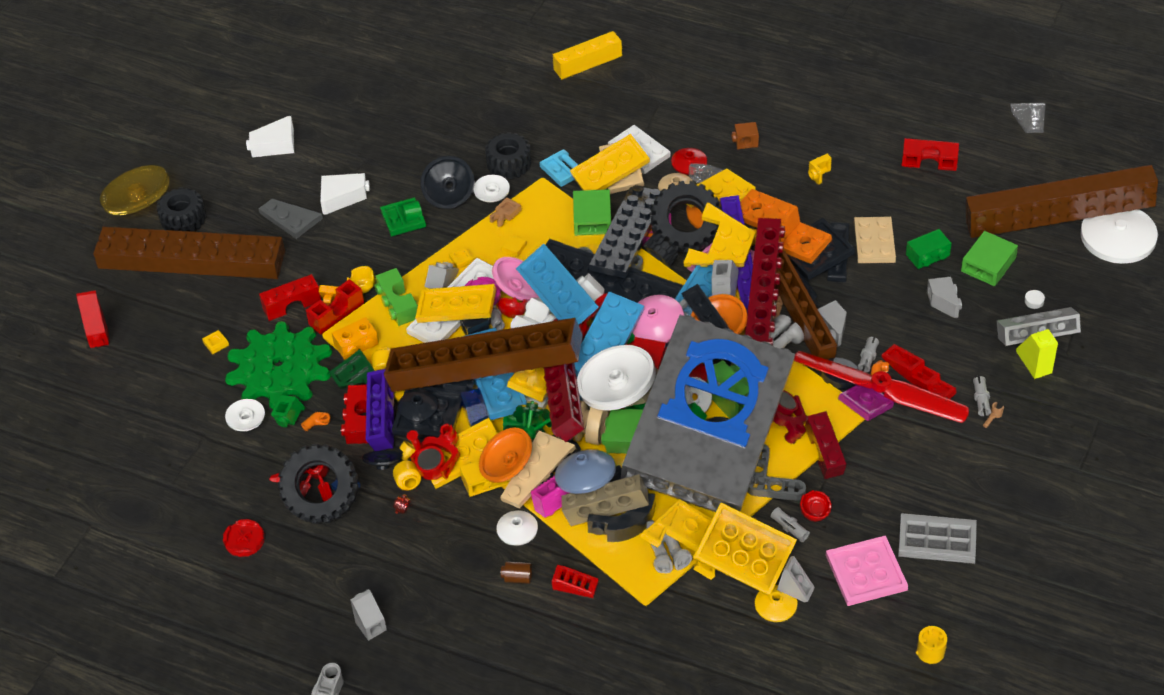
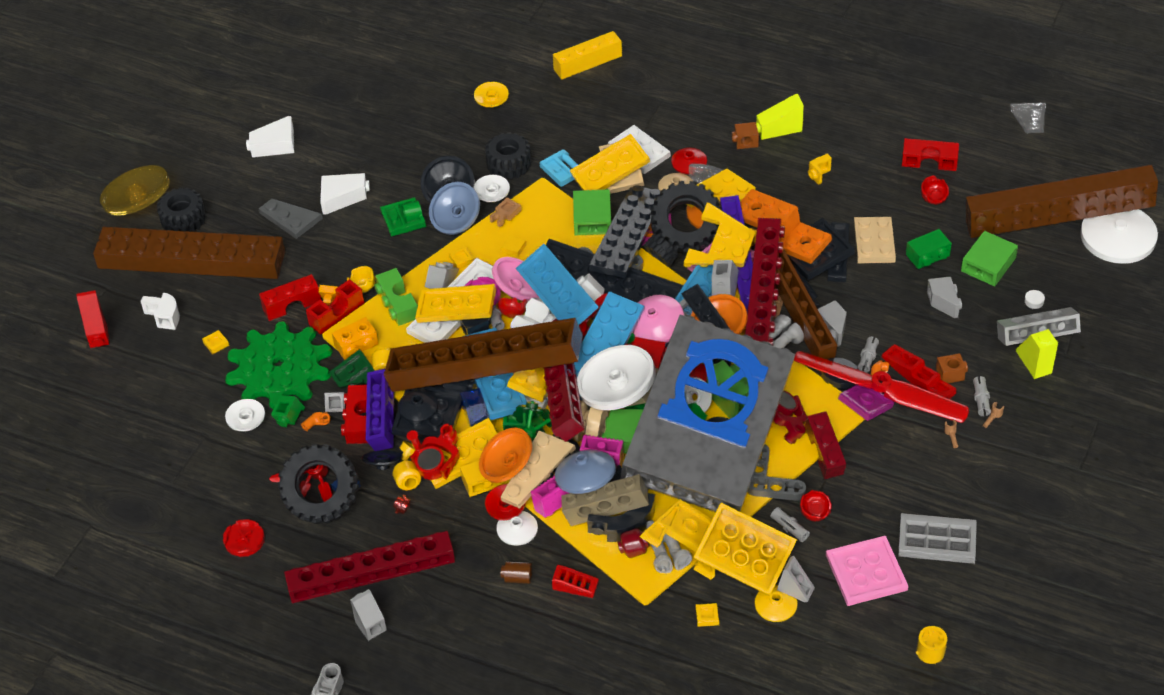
(163, 309): none -> white brick
(334, 401): none -> light grey slope
(404, 559): none -> dark red brick
(447, 204): none -> sand blue dish
(491, 94): none -> yellow dish
(496, 508): none -> red dish
(612, 447): none -> dark pink brick
(632, 543): none -> dark red head
(707, 614): none -> yellow tile
(781, 118): none -> neon yellow slope
(934, 190): none -> red hair
(951, 368): none -> dark orange brick
(951, 430): none -> medium nougat hand

